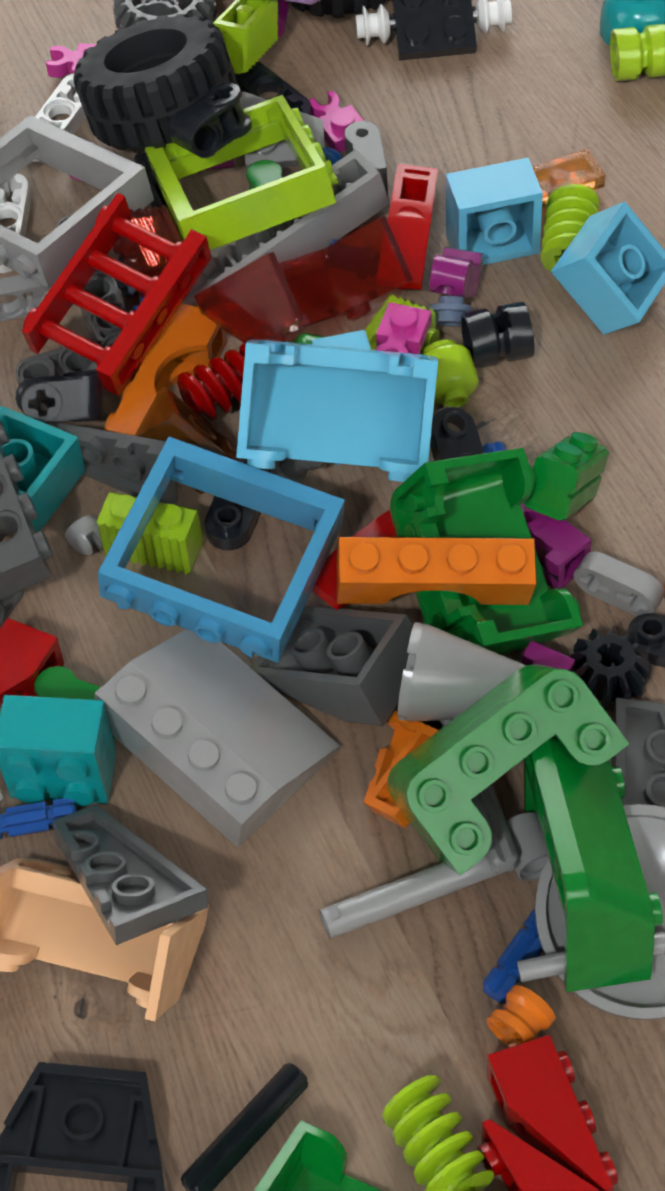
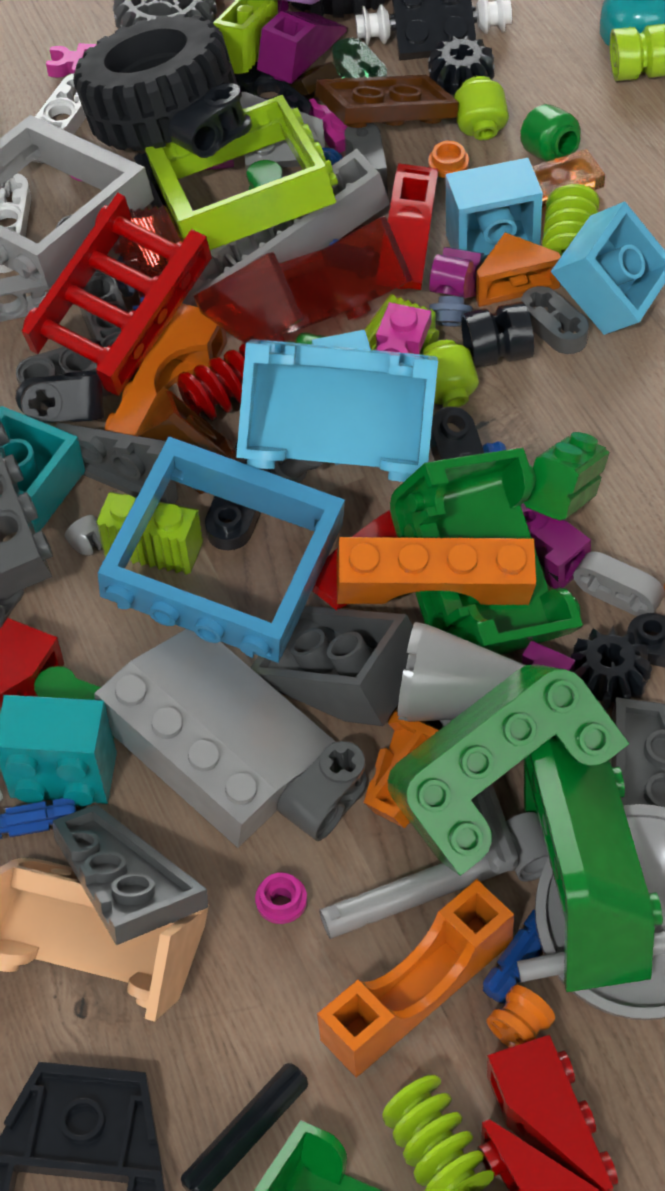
(281, 885): none -> dark pink plate
(295, 42): none -> magenta slope
(306, 82): none -> dark brown plate
(320, 795): none -> dark grey piece
(367, 63): none -> clear green beam
(380, 1012): none -> orange arch
(386, 100): none -> reddish brown plate
(448, 158): none -> orange plate
(458, 61): none -> black gear
(481, 108): none -> lime head
(513, 269): none -> orange slope
(550, 132): none -> green head
(559, 316): none -> dark grey beam

